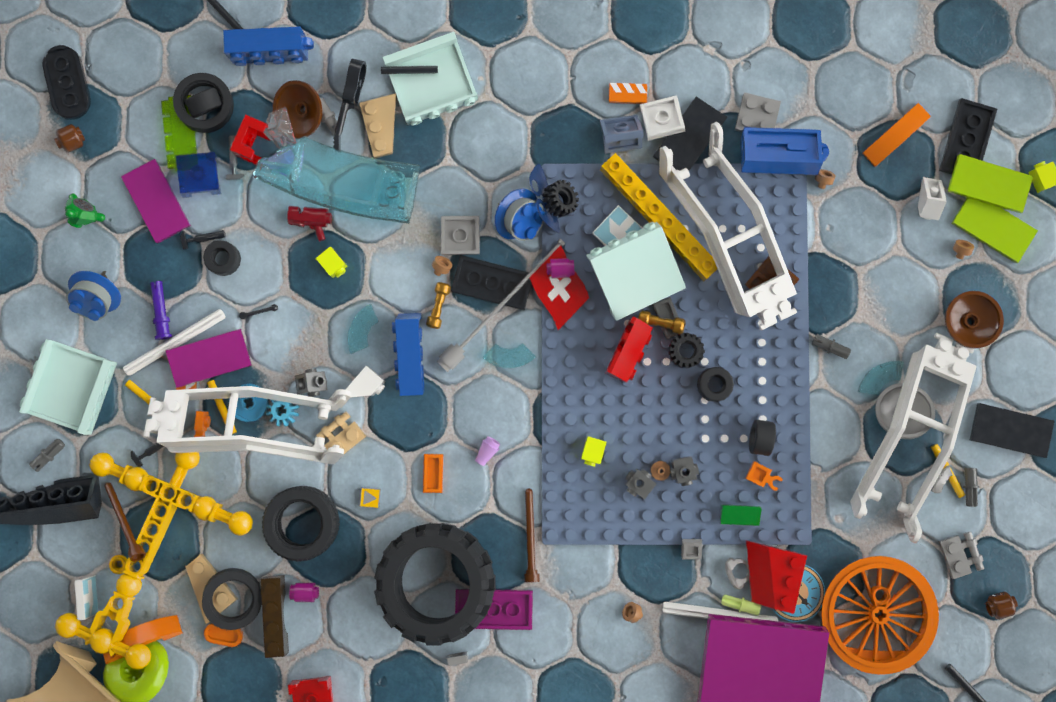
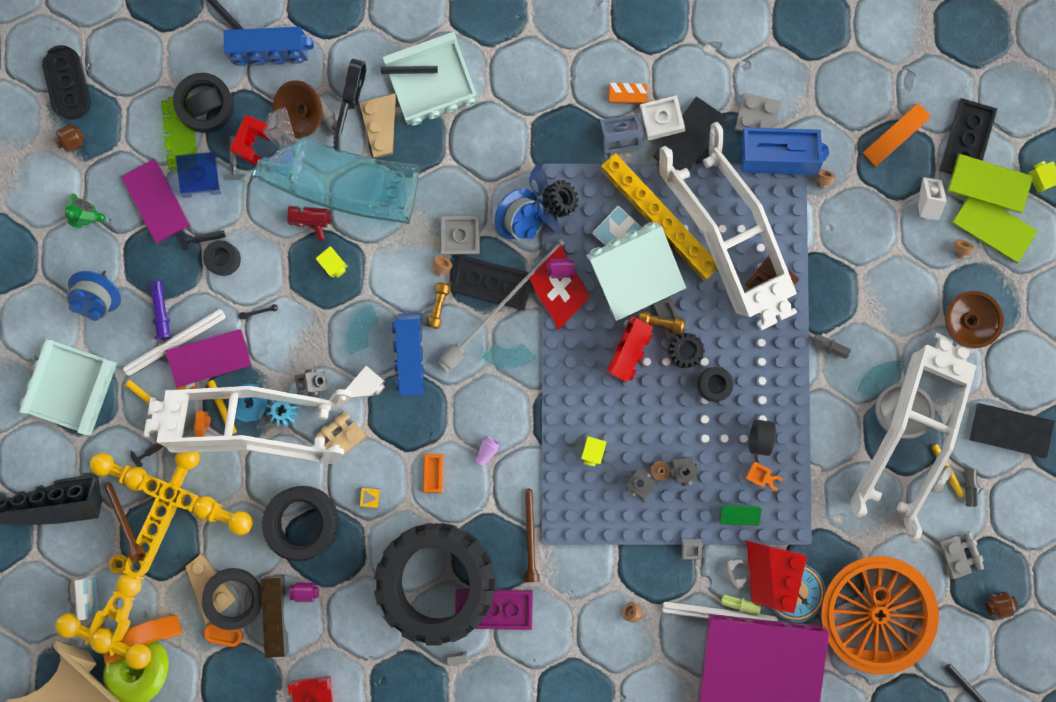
(47, 455): dark grey axle -> none

